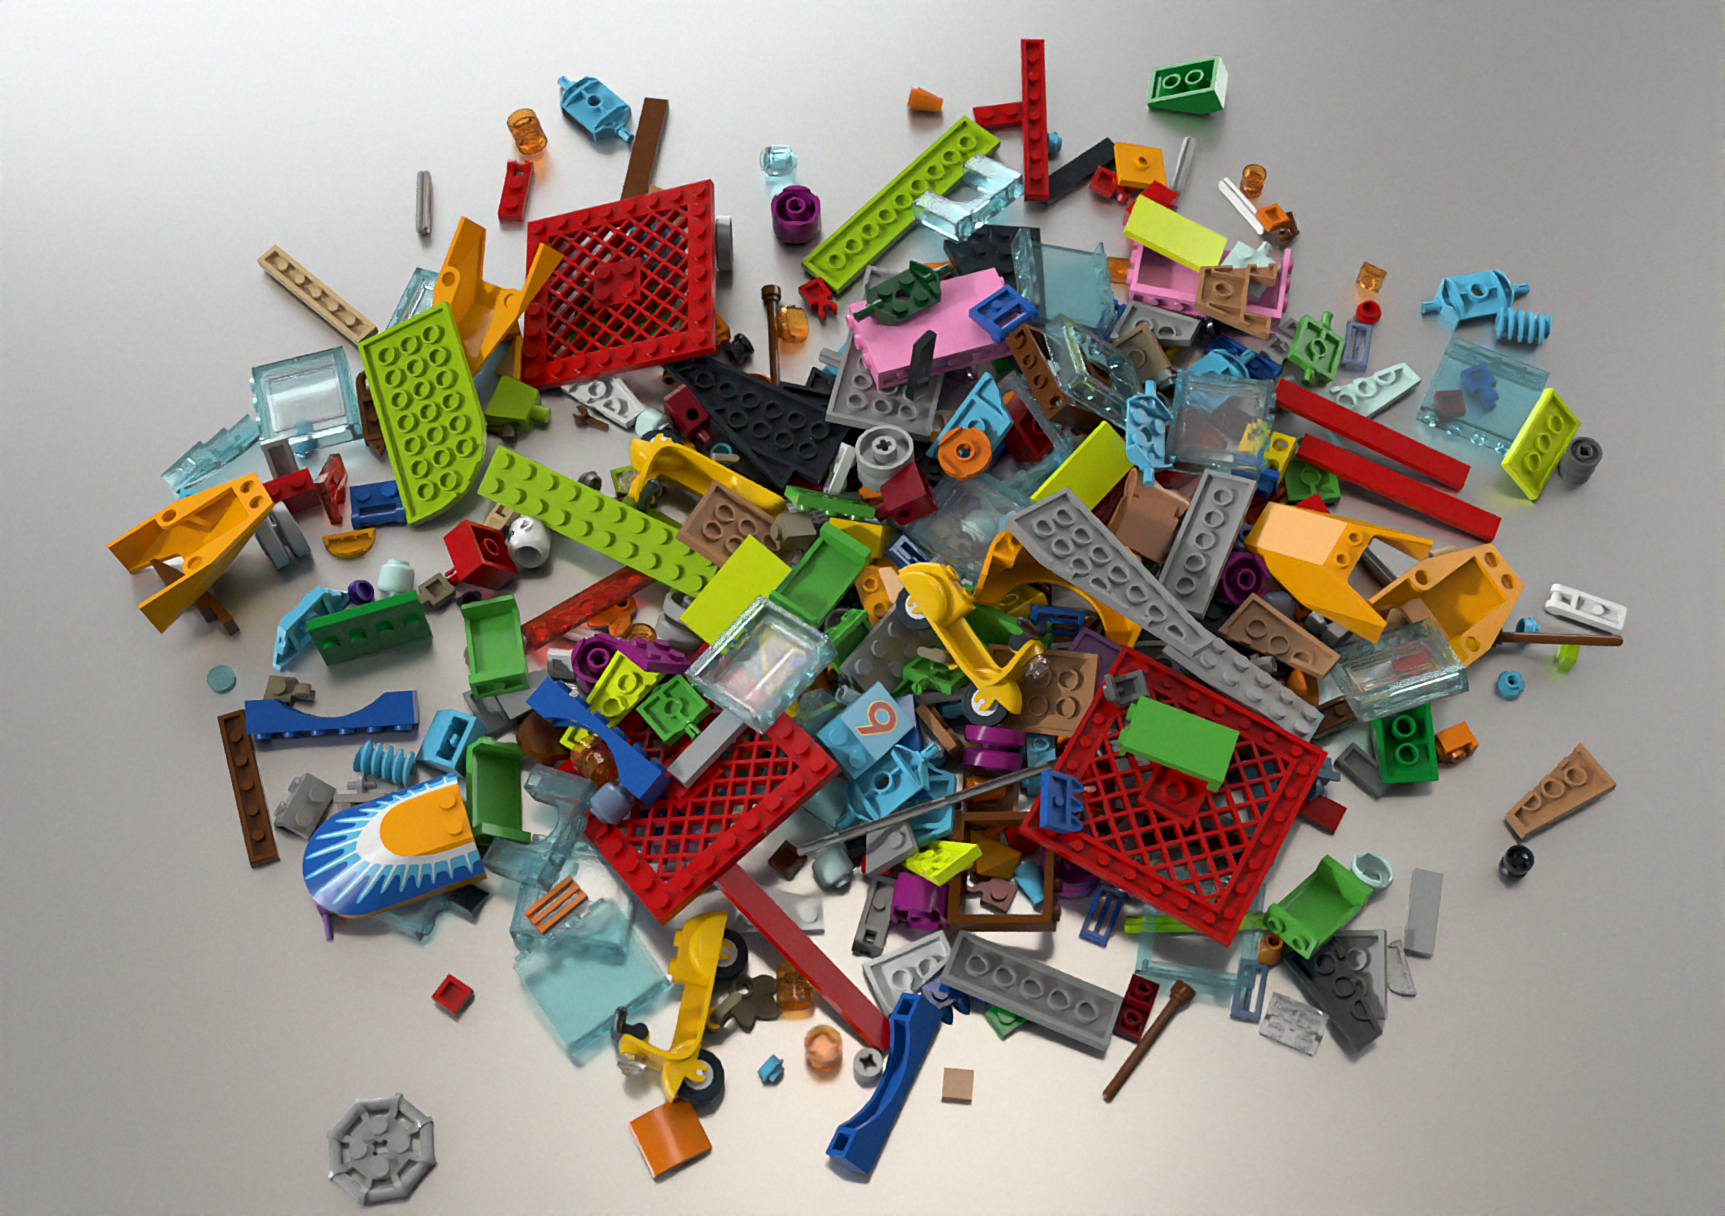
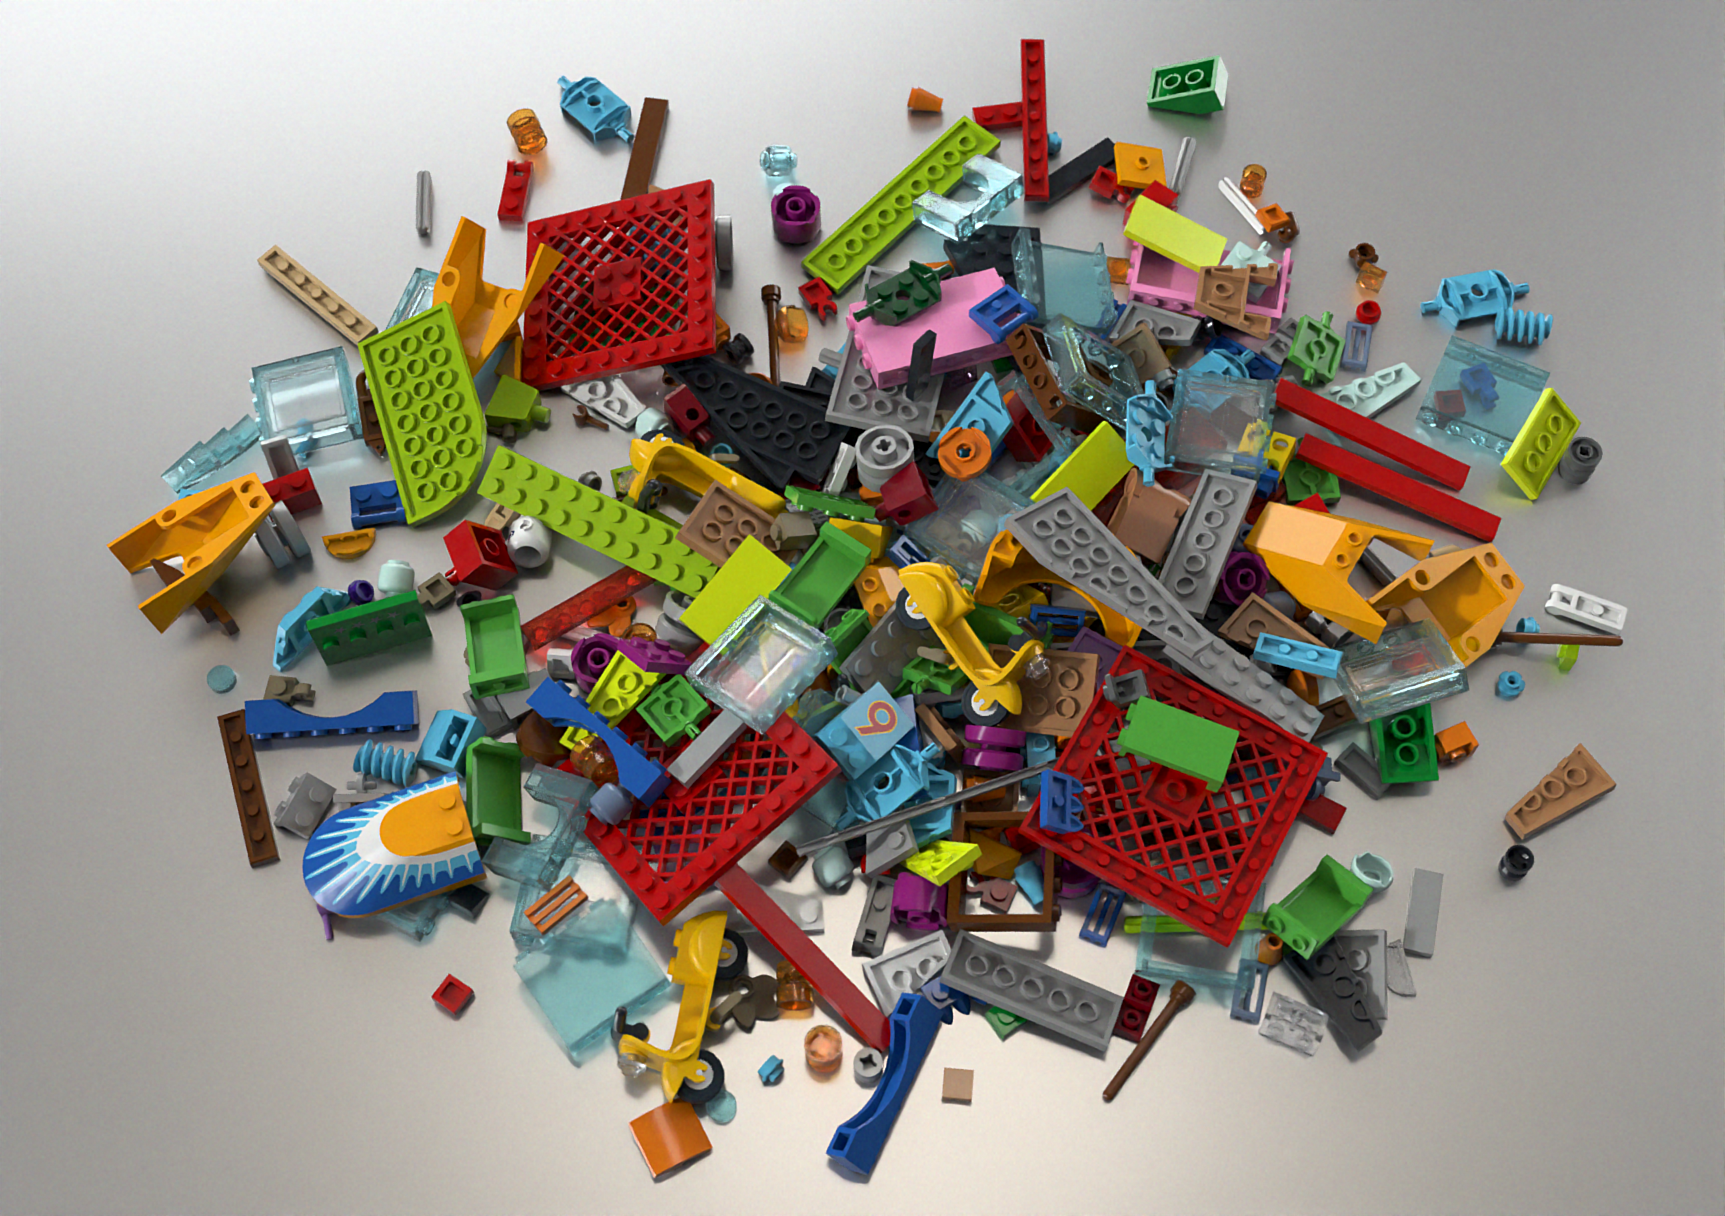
(331, 486): clear red wing -> none
(363, 1148): light grey plate -> none
(722, 1106): none -> clear light blue tile
(1297, 655): none -> medium azure tile
(1361, 250): none -> reddish brown plate

